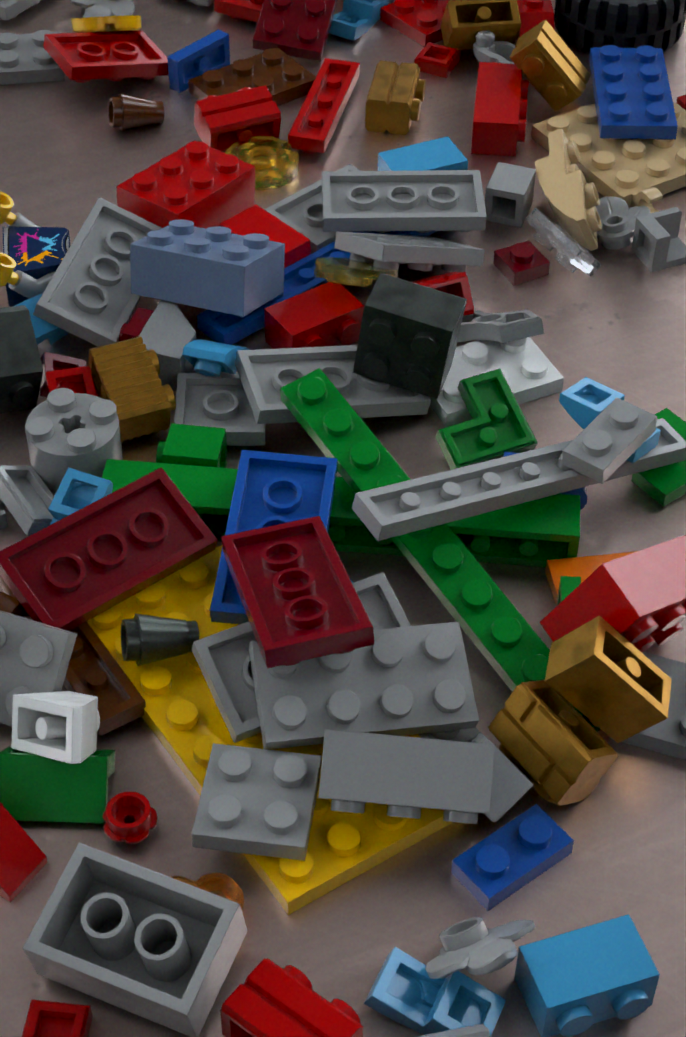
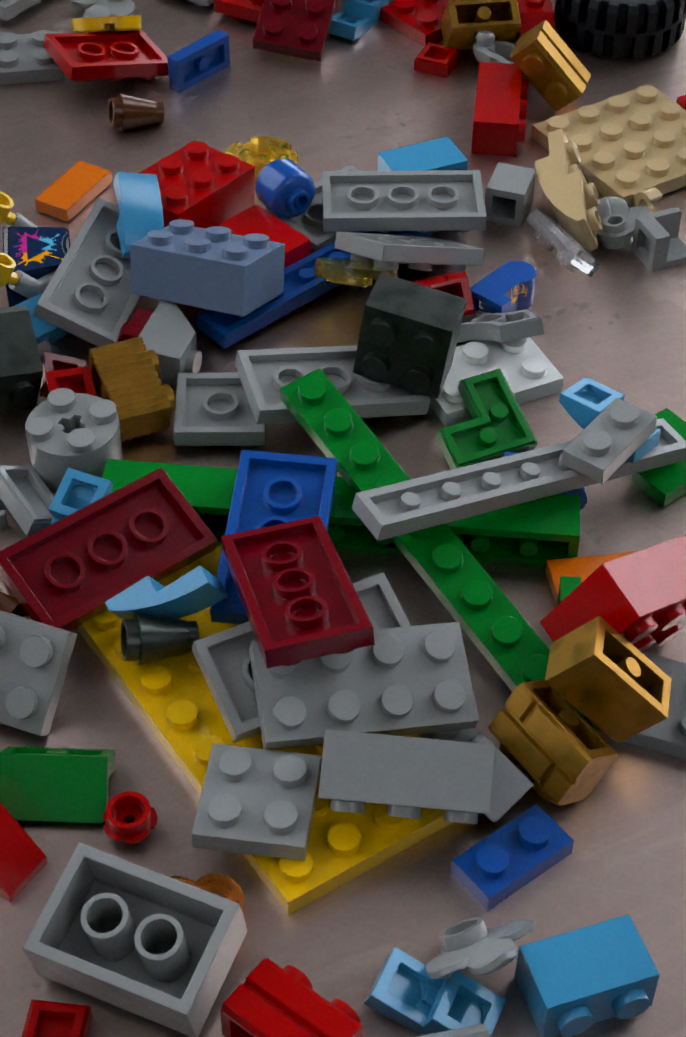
(56, 725): white slope -> none
(73, 191): none -> orange tile
(98, 674): reddish brown plate -> none
(138, 206): none -> dark azure slope
(179, 599): none -> dark azure slope
(194, 446): green brick -> none
(211, 357): dark azure slope -> none
(236, 117): red brick -> none
(272, 68): reddish brown plate -> none
(285, 188): none -> blue head
(315, 319): red brick -> none
(324, 105): red plate -> none
(394, 97): pearl gold brick -> none
(505, 288): none -> blue leg
(521, 263): dark red plate -> none
(632, 93): blue plate -> none

